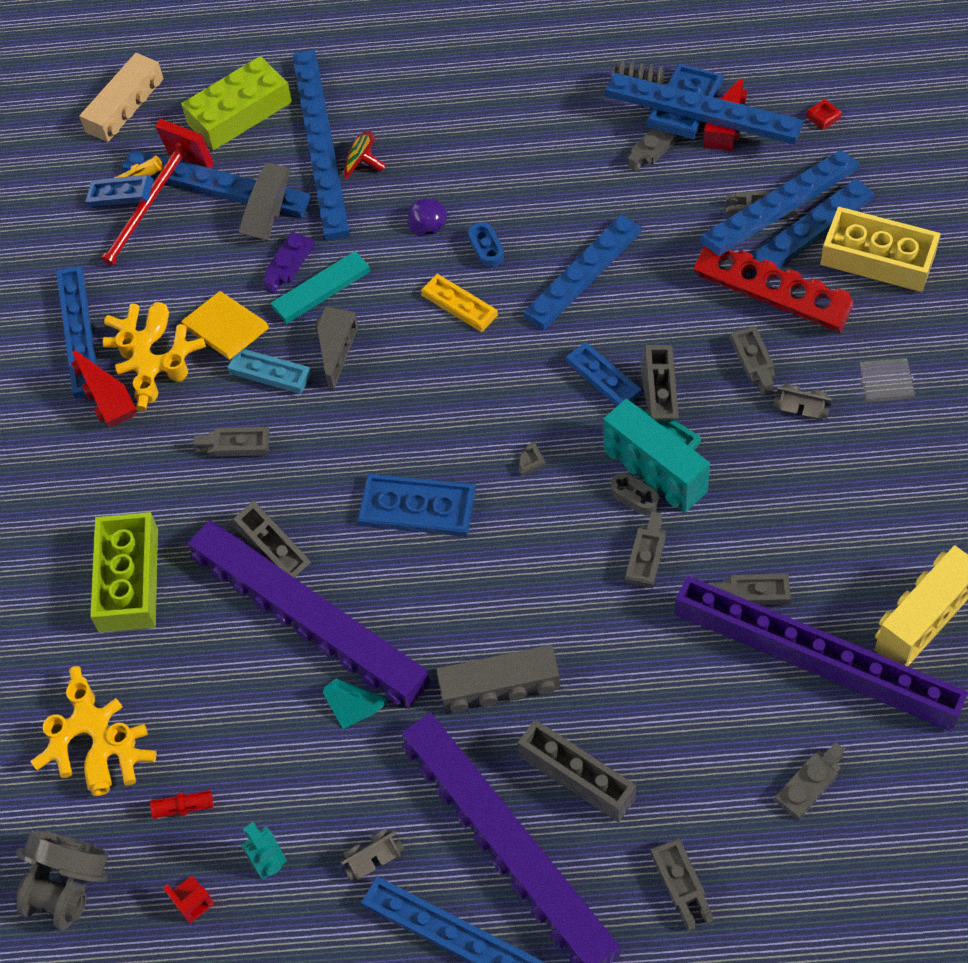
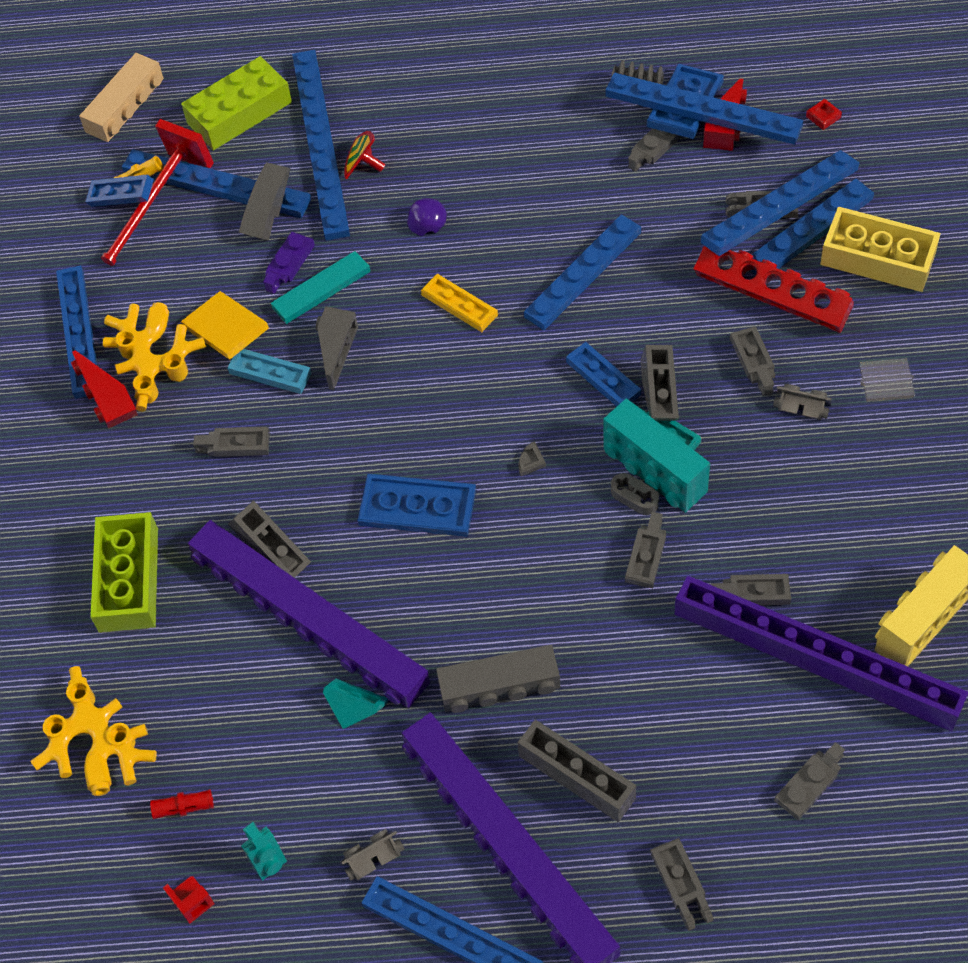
(73, 859): dark grey piece -> none
(488, 246): blue plate -> none

